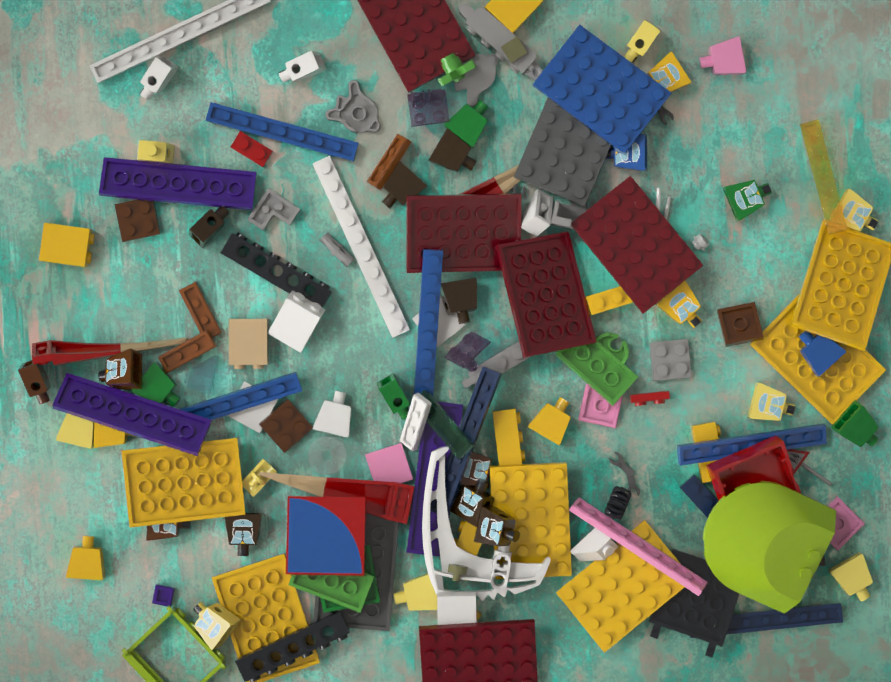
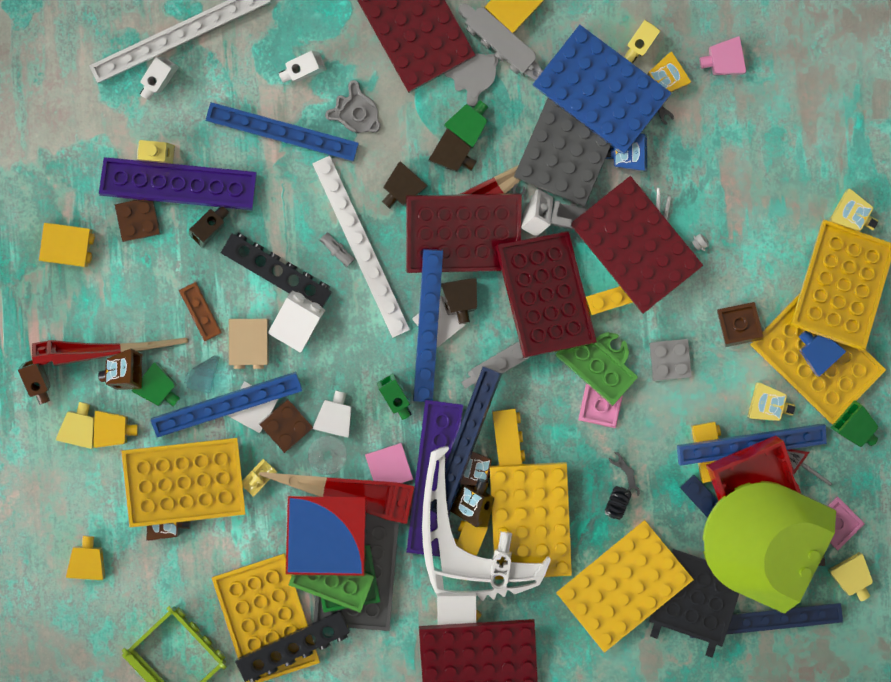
(132, 414): dark purple plate -> none
(163, 595): dark purple tile -> none
(187, 351): dark orange tile -> none
(214, 624): light yellow torso -> none
(243, 531): dark brown torso -> none
(251, 149): red plate -> none
(271, 205): light grey plate -> none
(389, 161): dark orange tile -> none
(415, 422): white tile -> none
(418, 594): light yellow torso -> none
(428, 107): hinge -> none
(446, 428): clear green plate -> none
(454, 69): bright green plant -> none
(457, 571): olive tile -> none
(466, 350): clear purple hinge -> none
(495, 527): dark brown torso -> none
(514, 50): olive tile -> none
(551, 421): yellow torso -> none
(594, 547): white slope -> none
(638, 546): bright pink tile -> none
(657, 397): red plate -> none
(681, 305): yellow torso -> none
(746, 197): green torso -> none
(823, 177): clear yellow tile -> none

